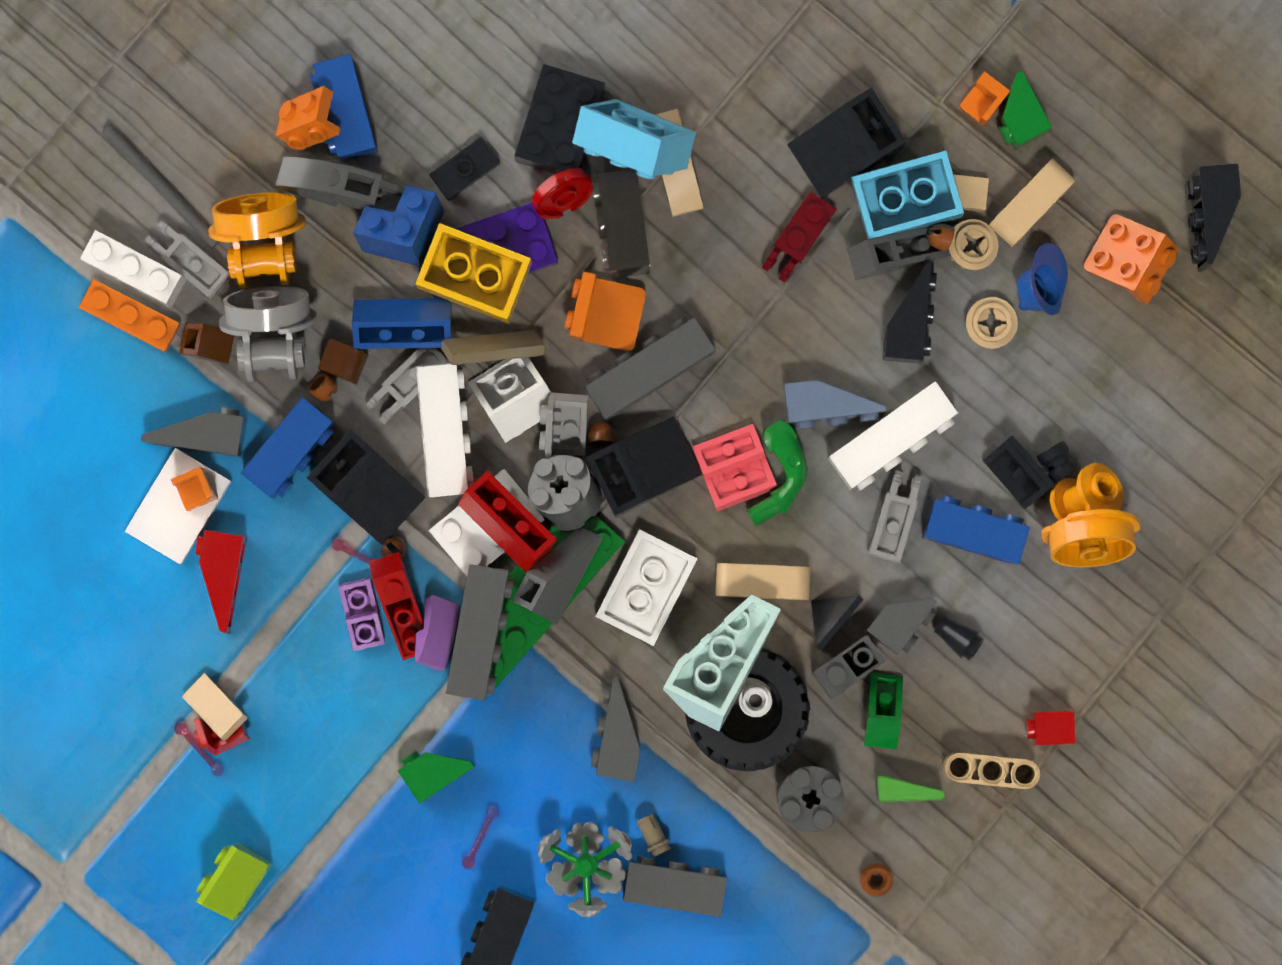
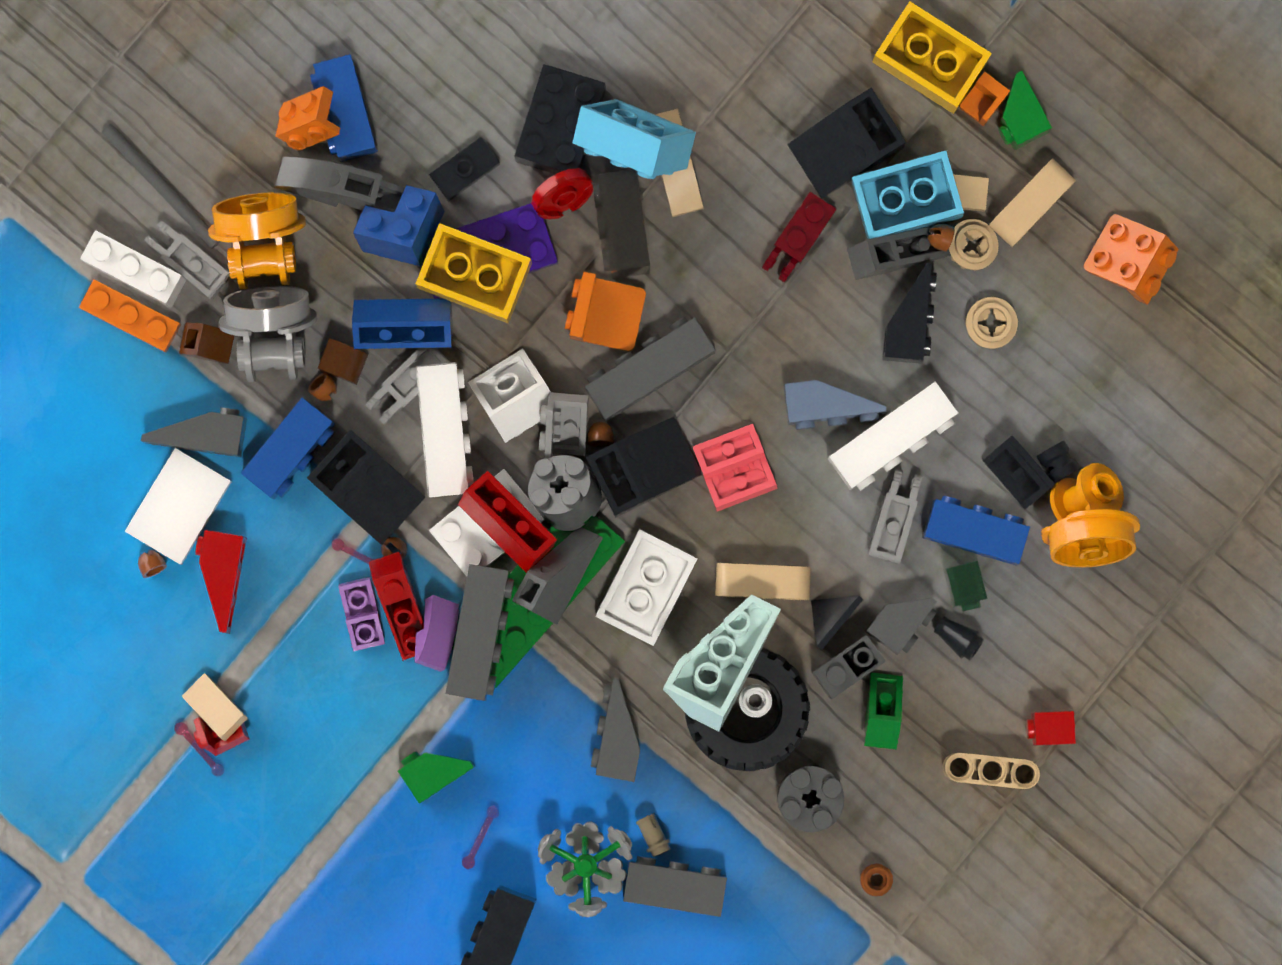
(151, 564): none -> dark orange hinge
(194, 488): orange panel -> none
(233, 881): lime slope -> none
(493, 347): dark tan tile -> none
(783, 442): green piece -> none
(896, 790): bright green slope -> none
(931, 57): none -> yellow brick
(965, 585): none -> clear green brick
(1044, 282): blue piece -> none
(1214, 199): black slope -> none

